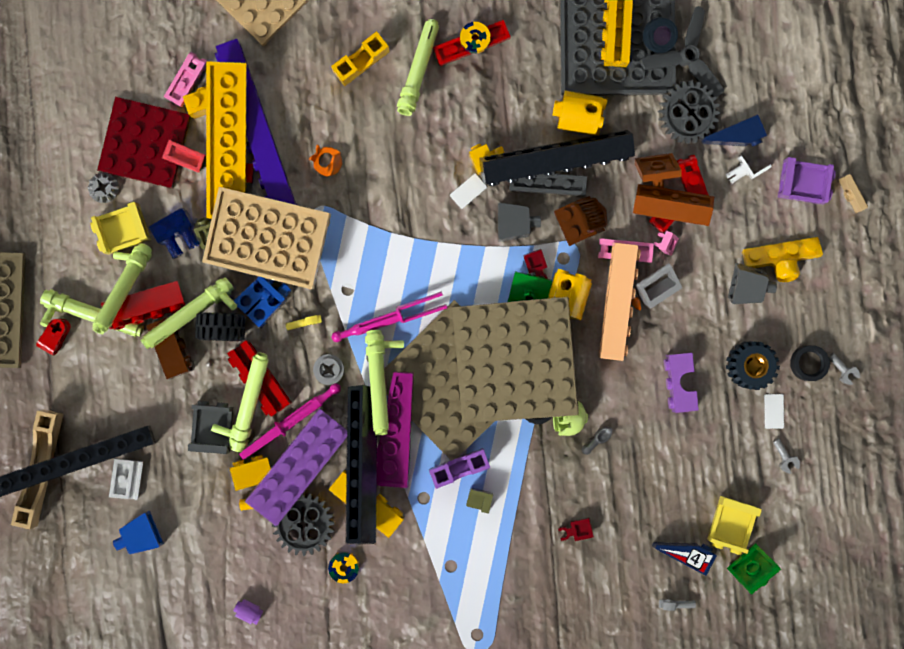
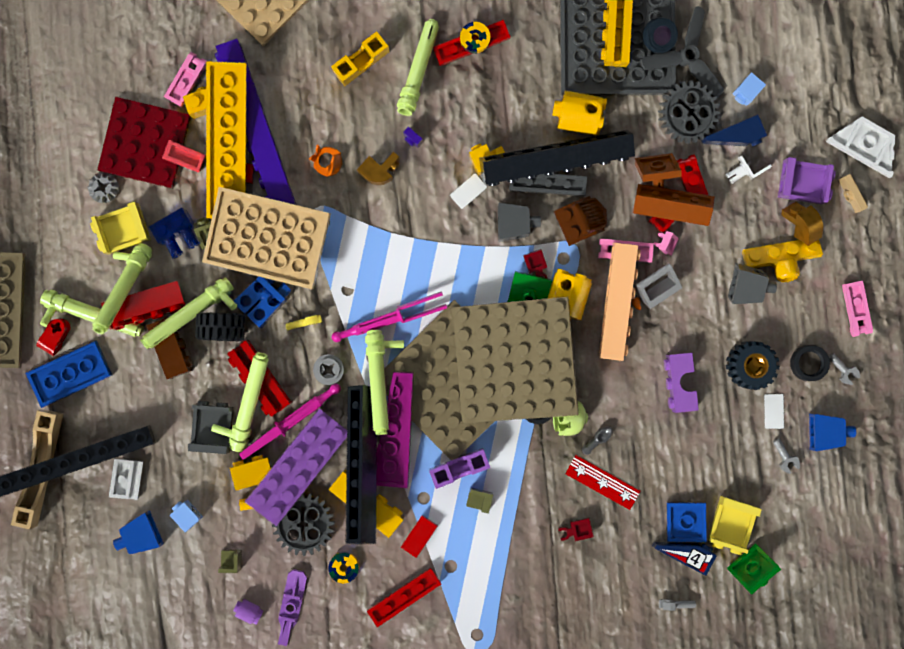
(69, 374): none -> blue tile
(185, 515): none -> light blue brick
(230, 561): none -> olive panel
(292, 595): none -> medium lavender piece
(377, 174): none -> pearl gold brick
(404, 597): none -> red plate
(412, 138): none -> dark purple plate
(419, 536): none -> red tile
(602, 482): none -> red sticker
(686, 522): none -> blue plate
(748, 89): none -> light blue brick
(806, 220): none -> pearl gold brick
(828, 432): none -> blue torso
(857, 308): none -> bright pink plate
(867, 144): none -> white wing

